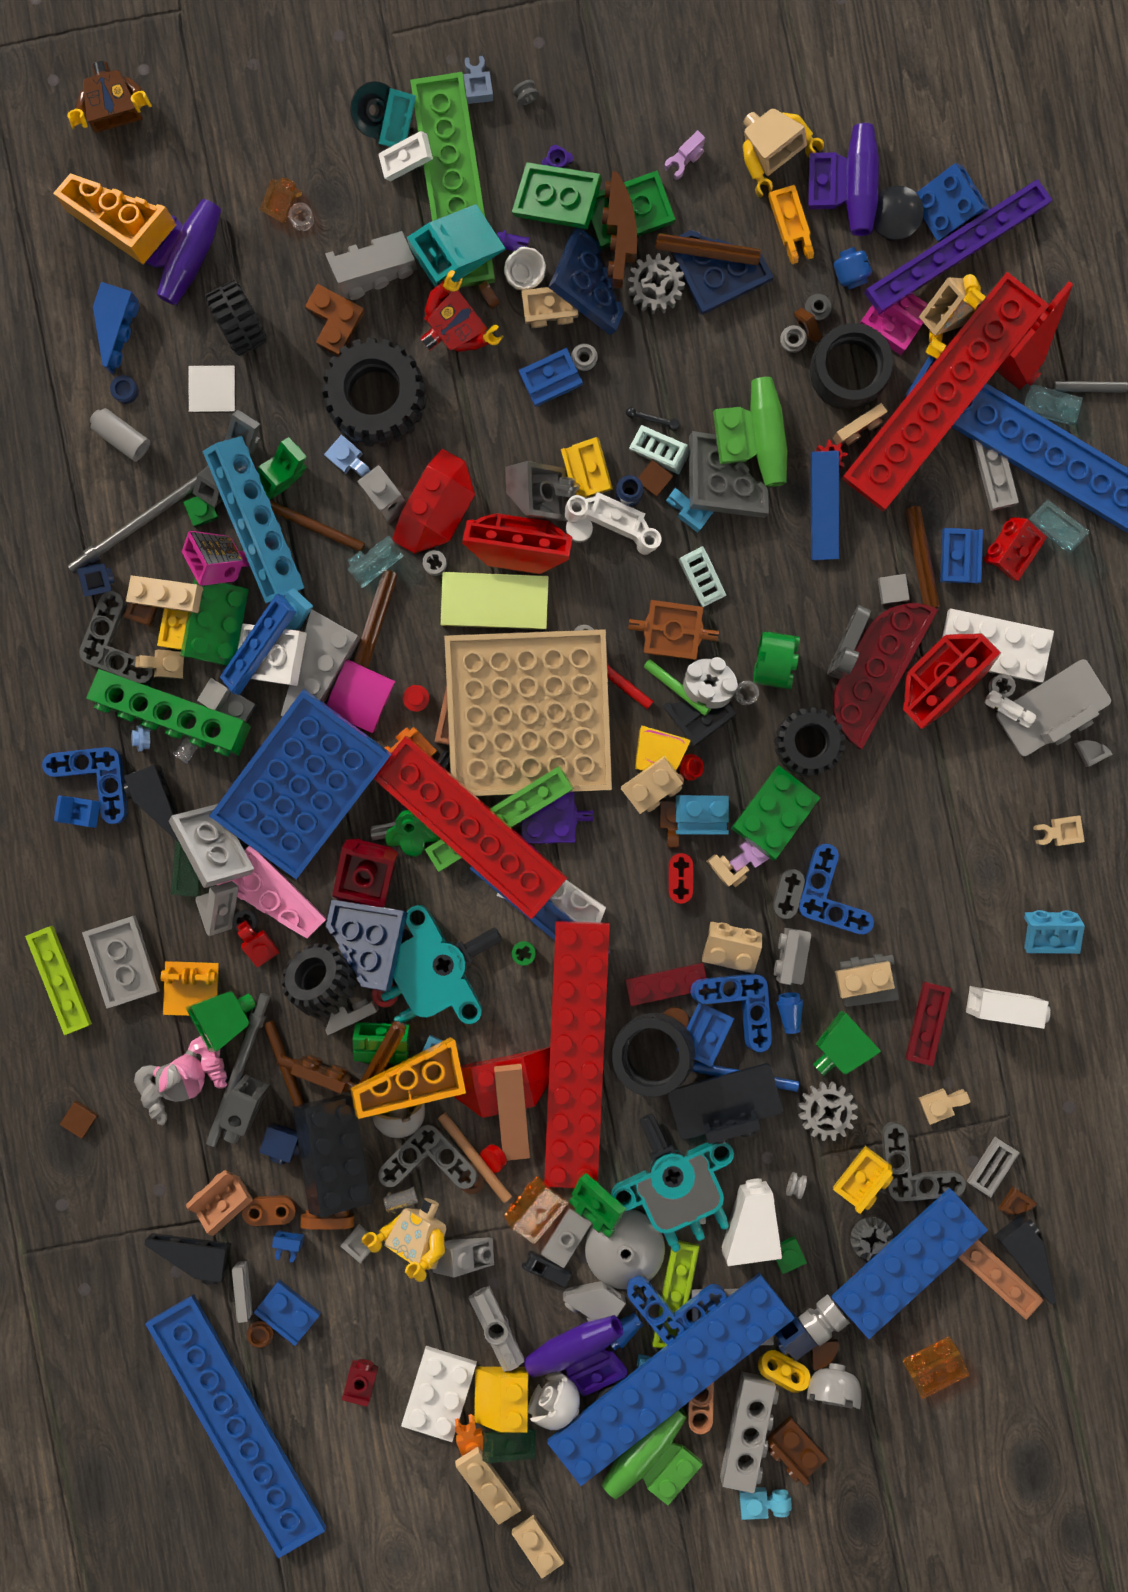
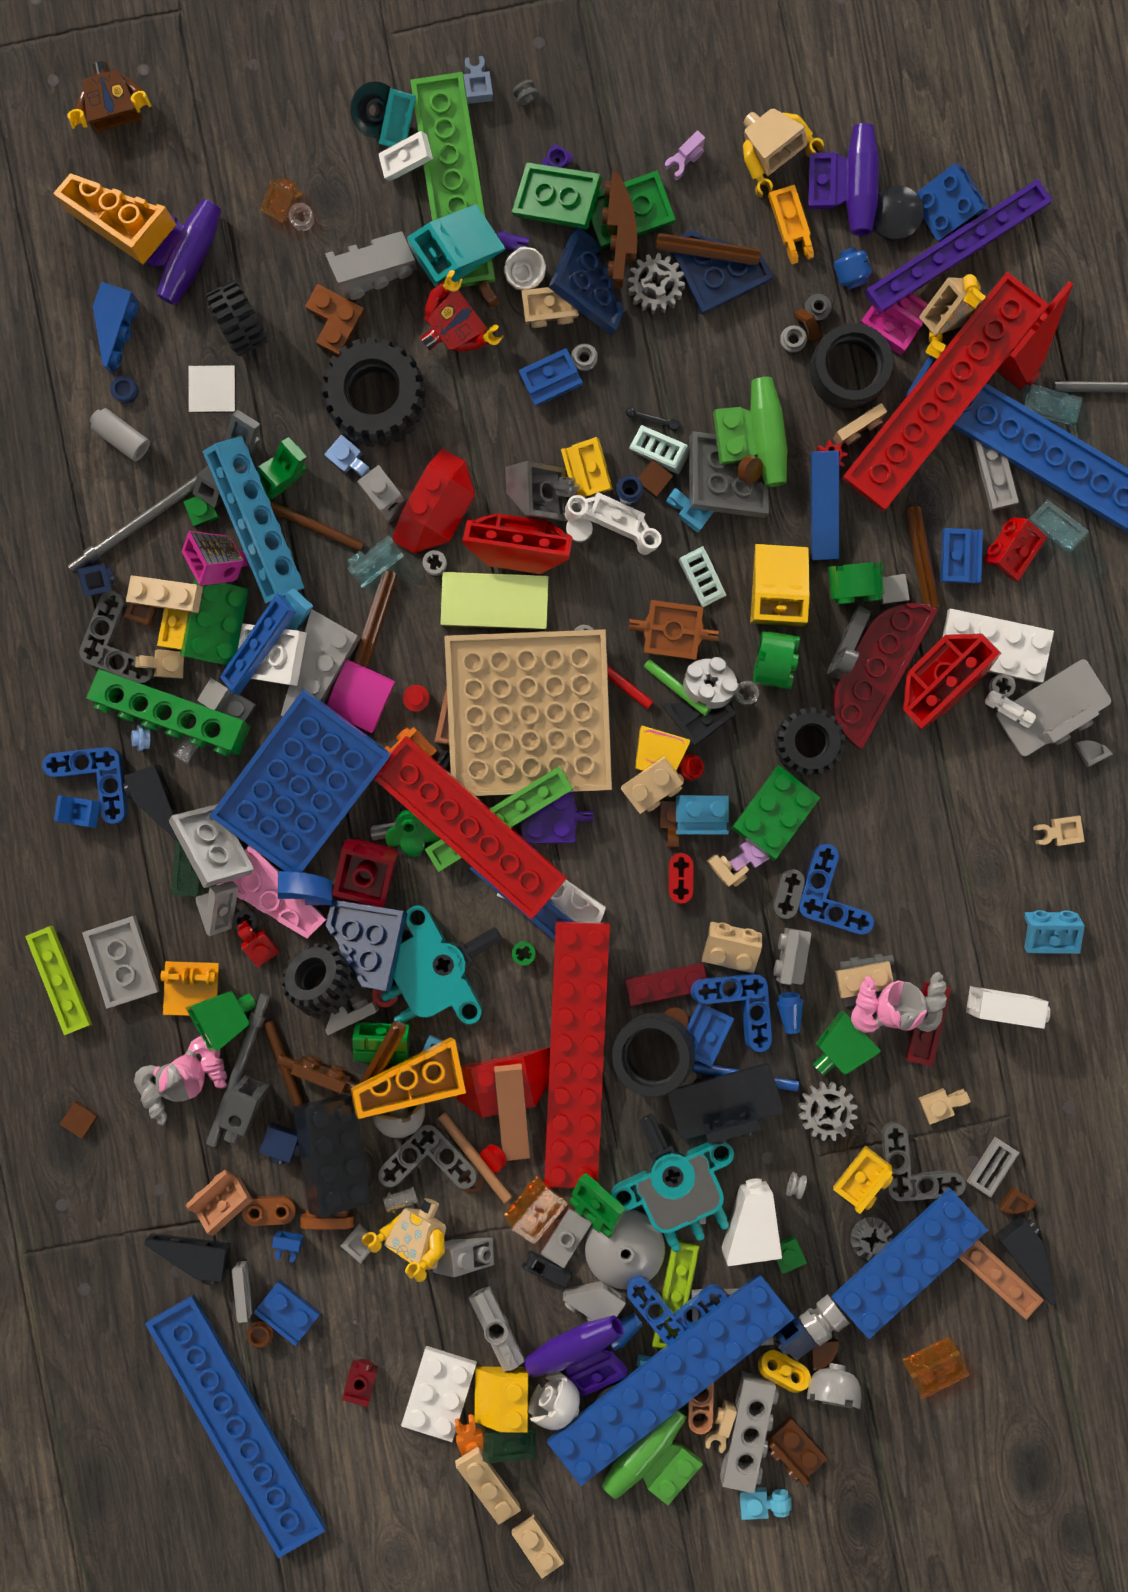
(312, 888): none -> blue slope
(724, 1421): none -> tan plate
(750, 469): none -> reddish brown tile
(780, 585): none -> yellow slope
(856, 581): none -> green brick
(900, 1006): none -> hair

